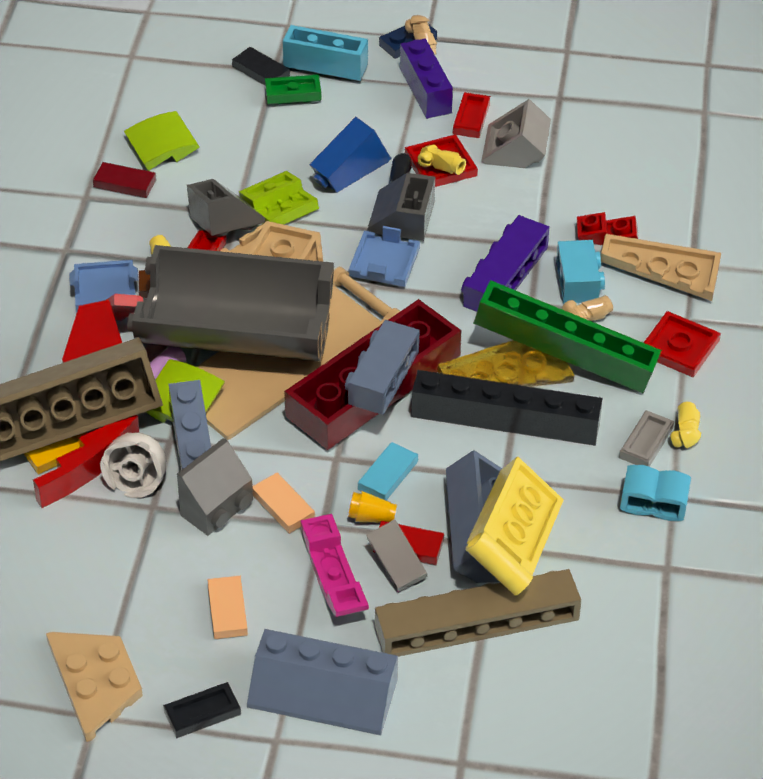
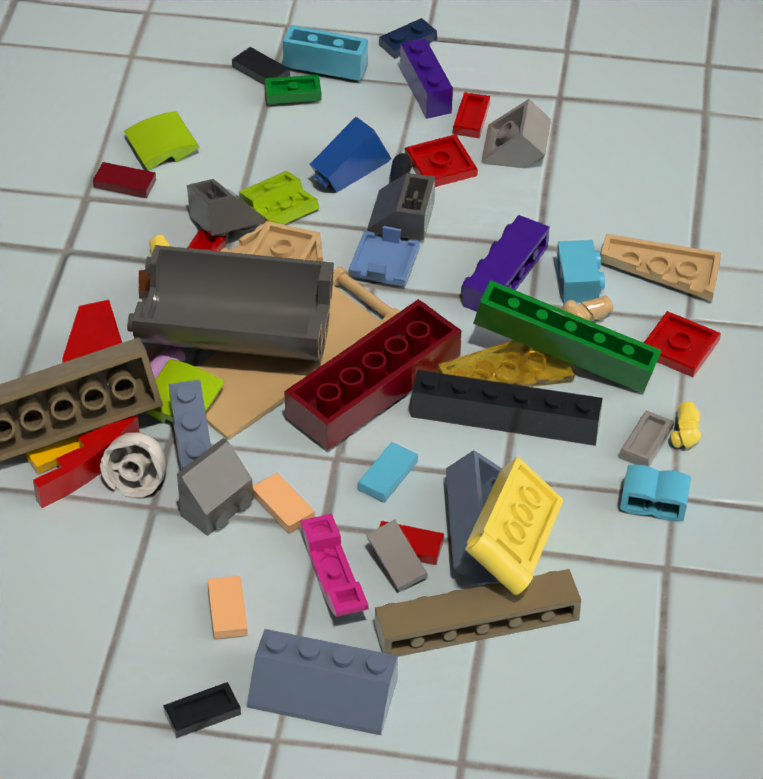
(95, 677): tan wing -> none
(101, 280): medium blue piece -> none
(123, 305): red tile -> none
(369, 508): yellow cone -> none
(382, 367): sand blue brick -> none
(420, 28): tan arm -> none
(441, 159): light yellow arm -> none
(596, 226): red slope -> none

